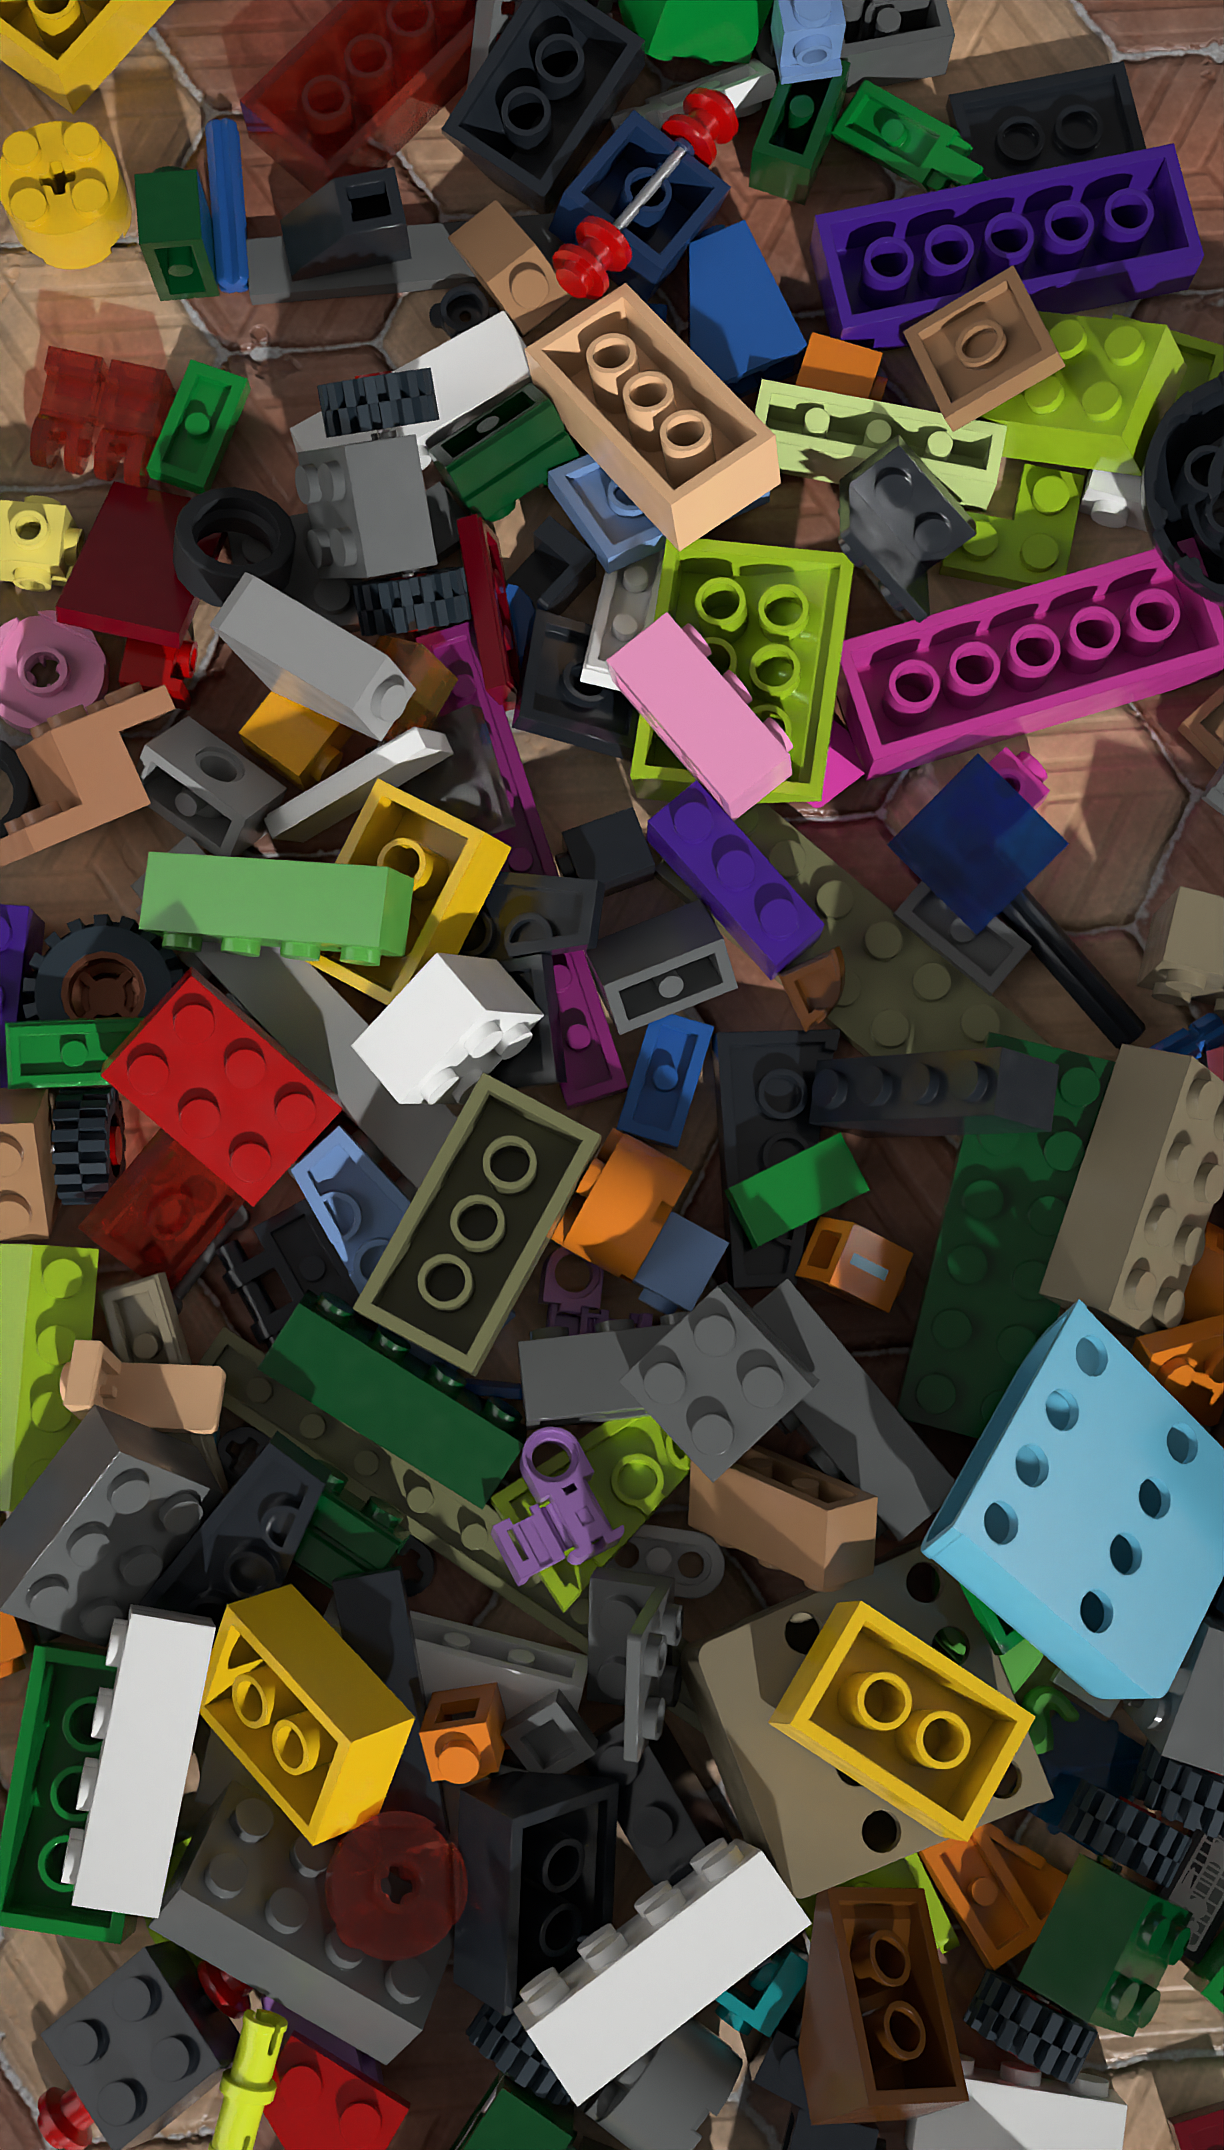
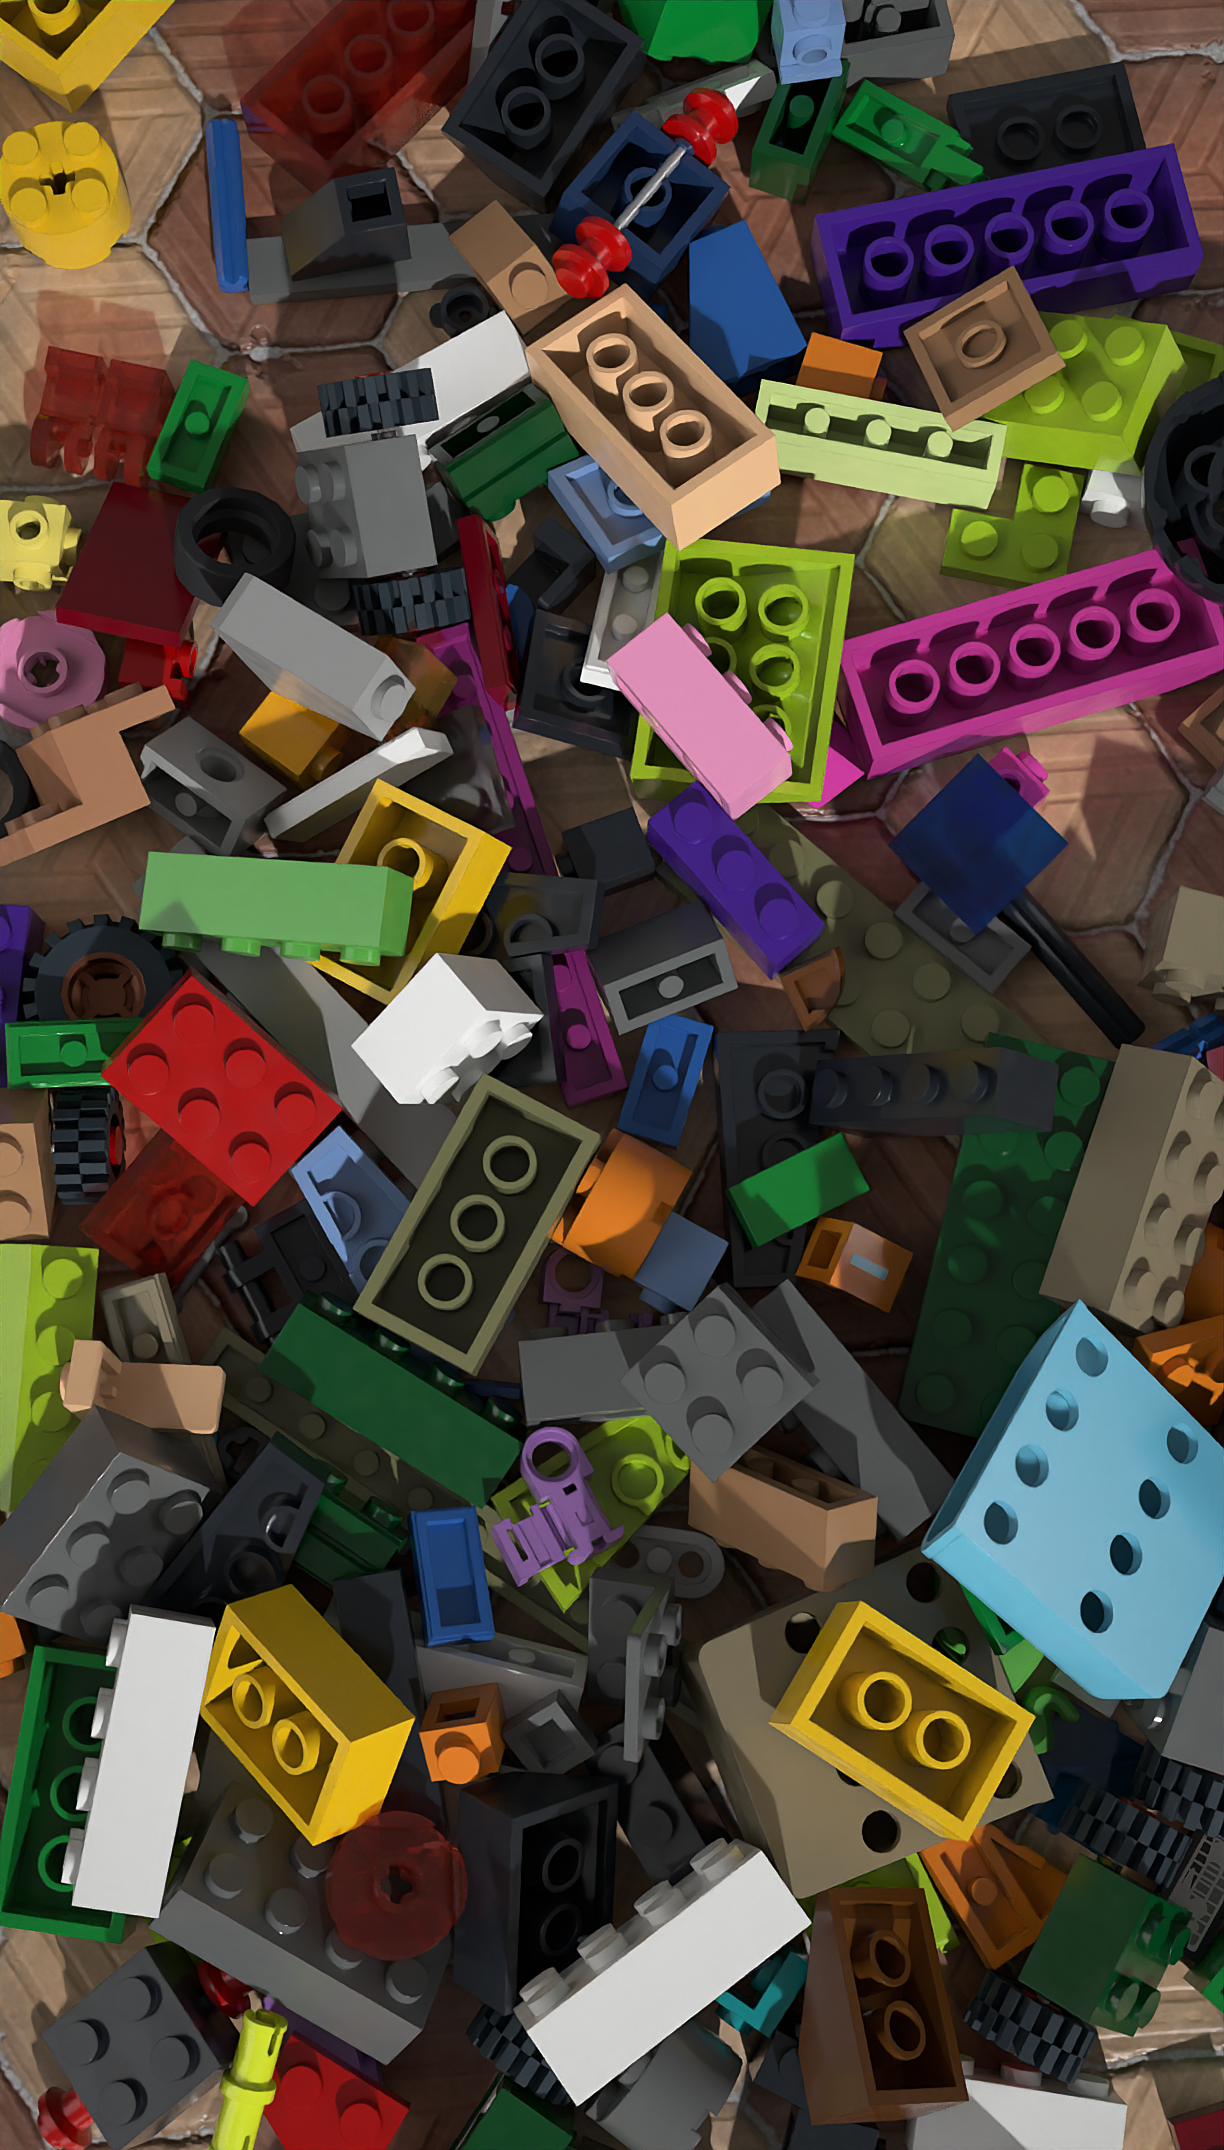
(176, 233): dark green brick -> none
(450, 1576): none -> blue tile
(900, 524): black bracket -> none

